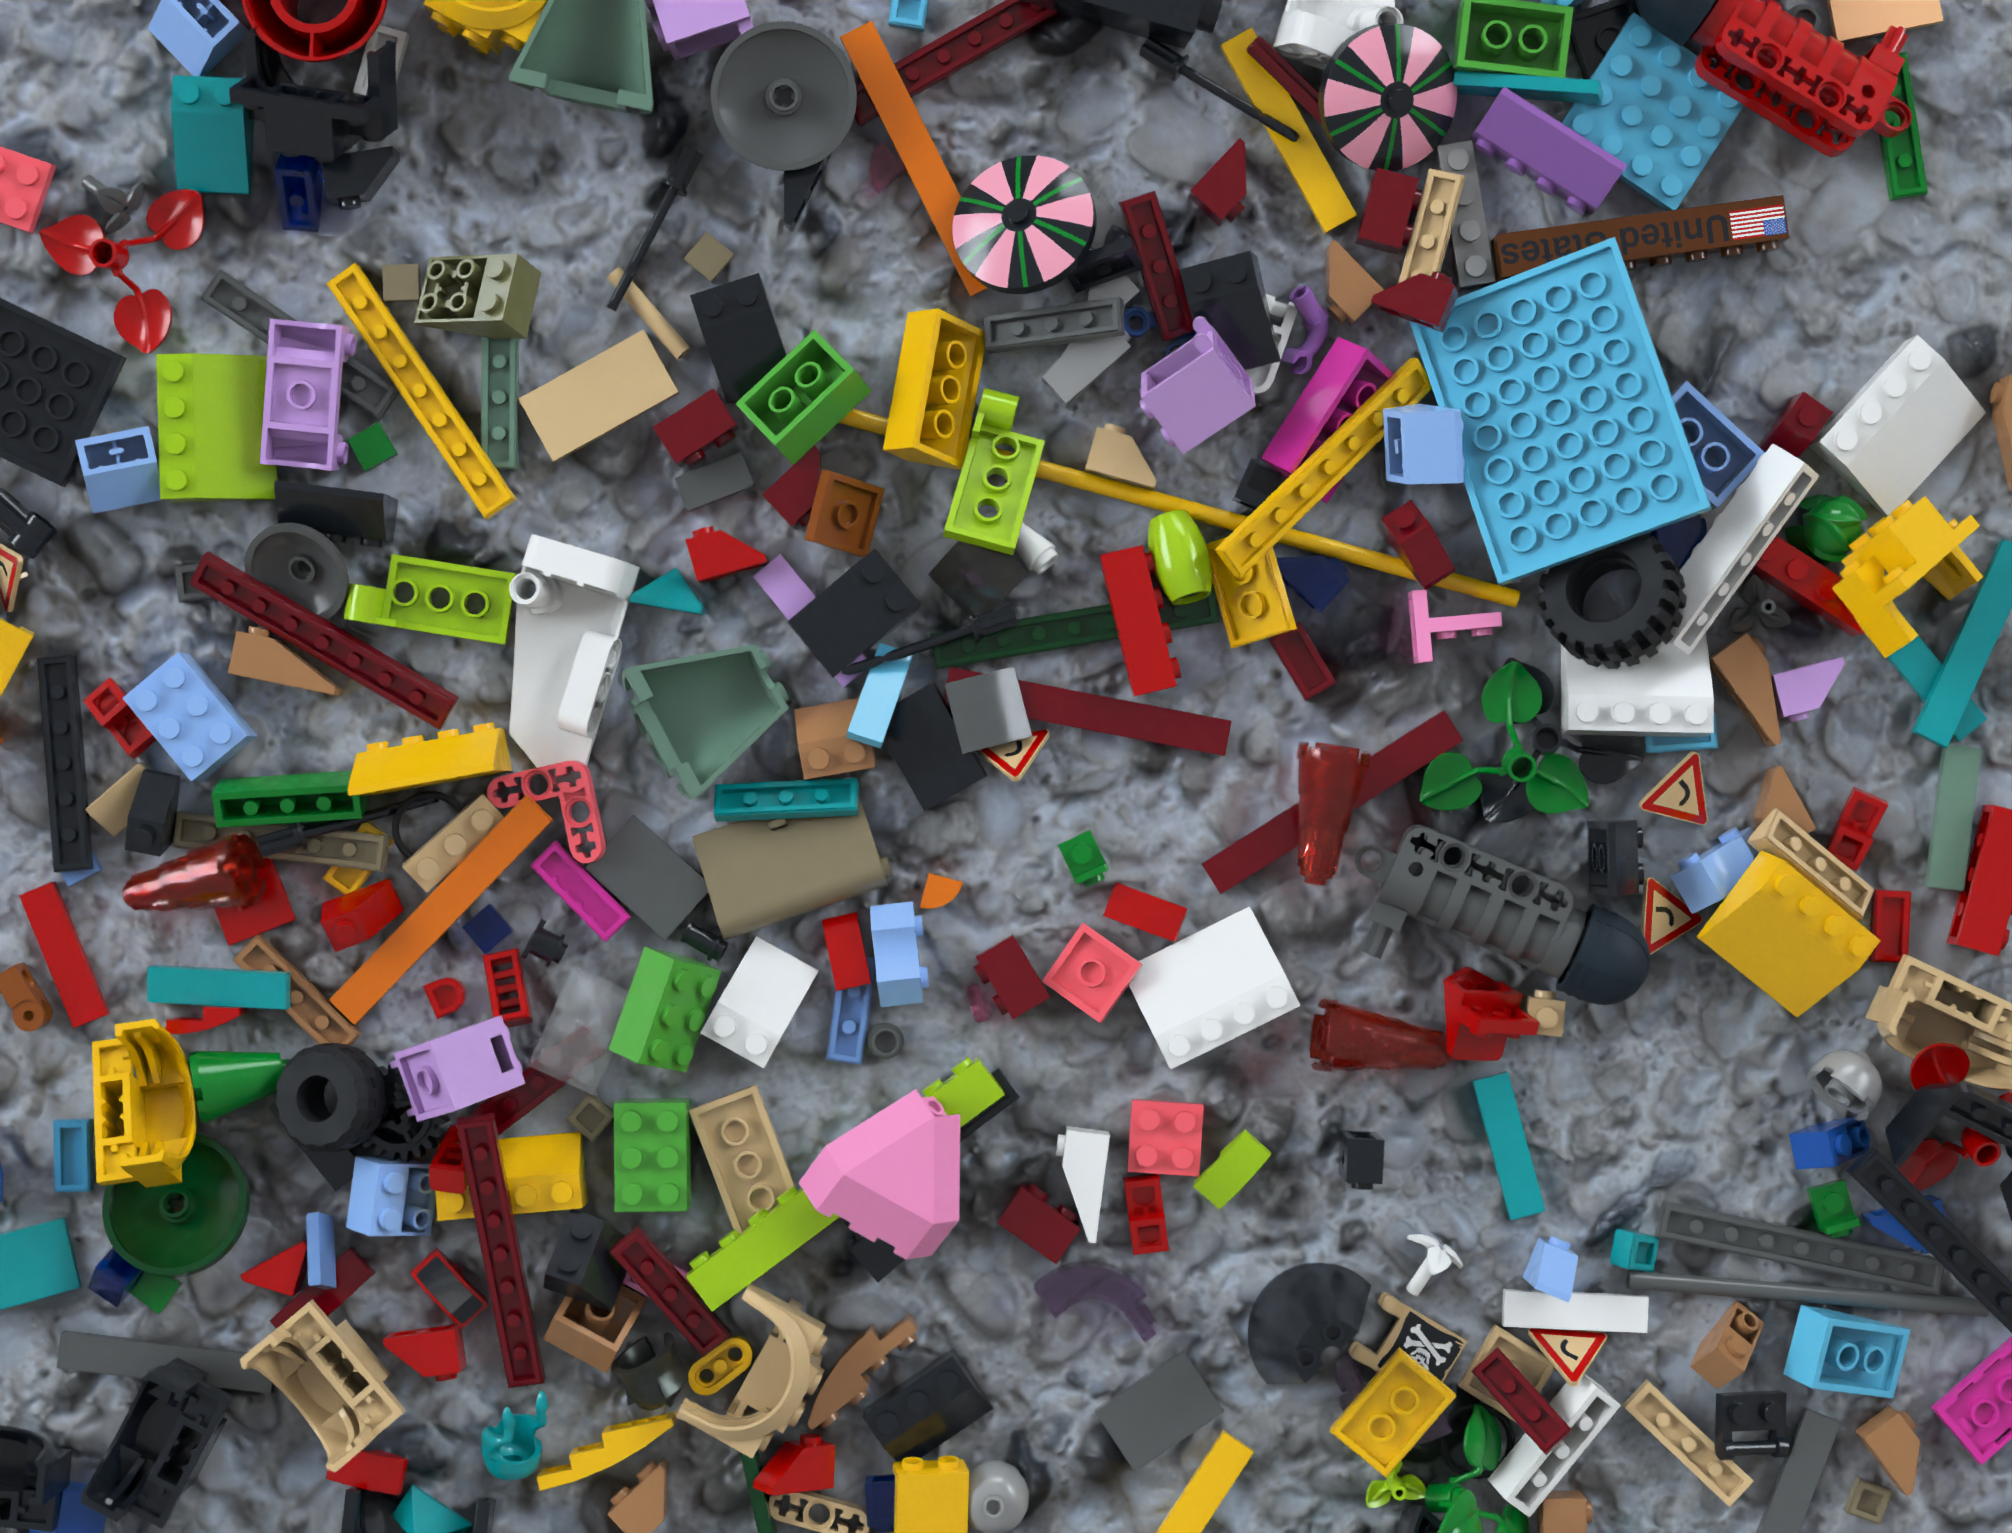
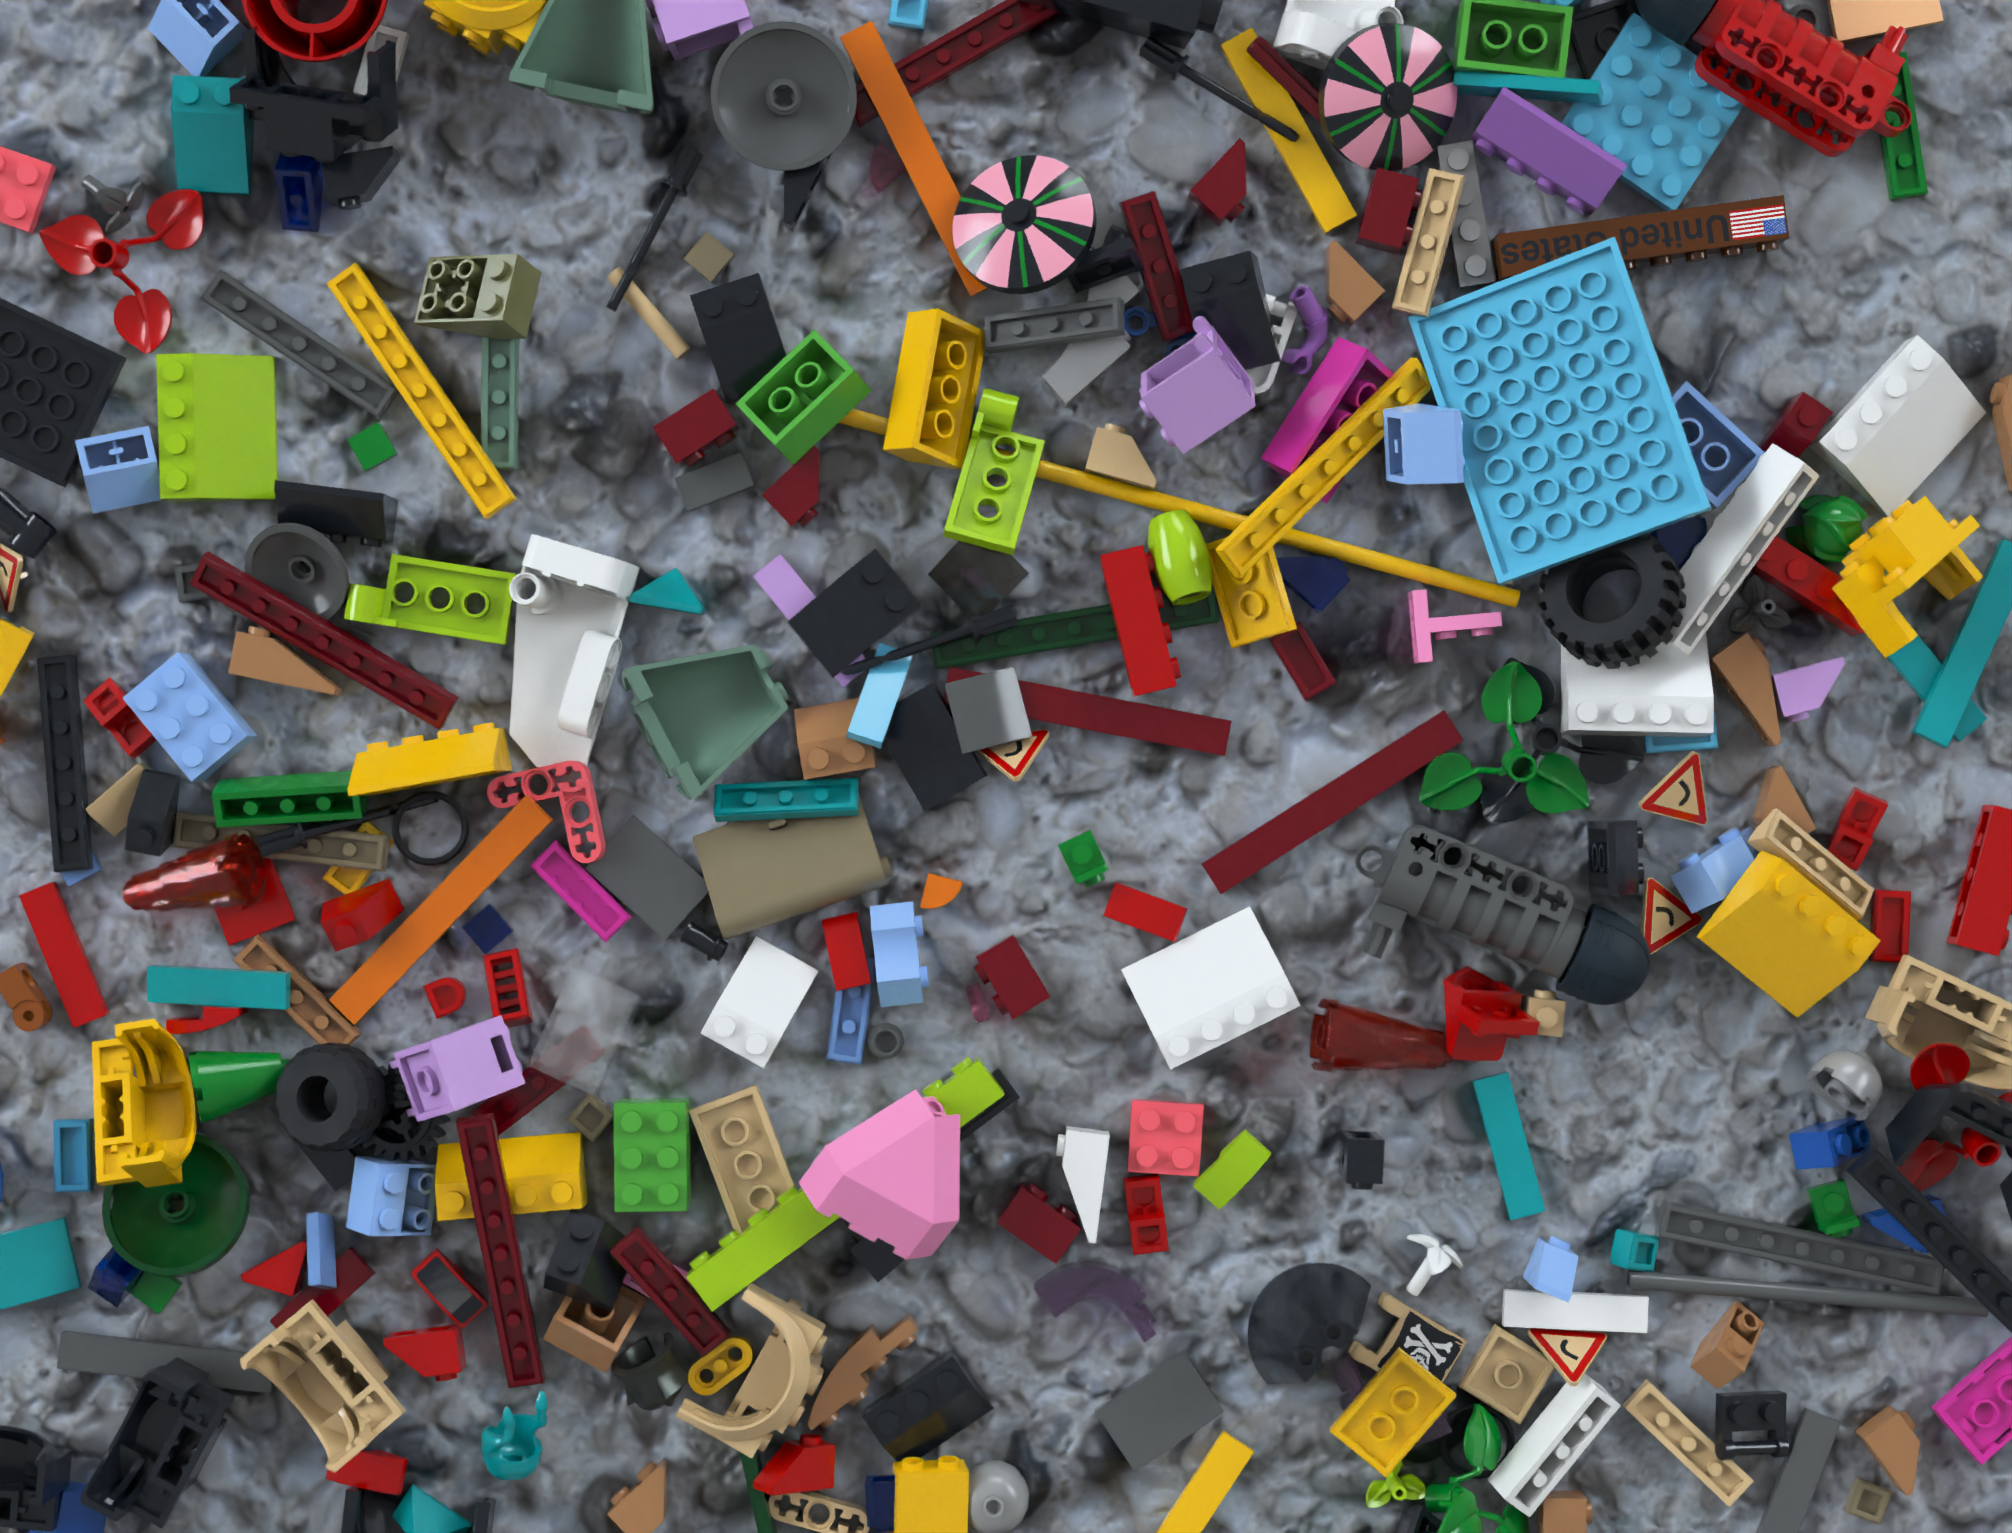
(304, 394): lavender piece -> none
(401, 283): dark tan tile -> none
(447, 1167): red slope -> none
(453, 842): tan plate -> none
(545, 945): black brick -> none
(598, 396): tan tile -> none
(618, 1443): yellow slope -> none
(665, 1010): bright green brick -> none
(720, 555): red slope -> none
(844, 513): dark orange plate -> none
(1035, 550): white cone -> none
(1092, 973): coral plate -> none
(1256, 485): black panel -> none
(1327, 792): clear red cone -> none
(1417, 544): dark red slope -> none
(1420, 300): dark red slope -> none
(1522, 1401): dark red tile -> none
(1846, 1352): medium azure slope -> none
(1953, 817): sand green tile -> none

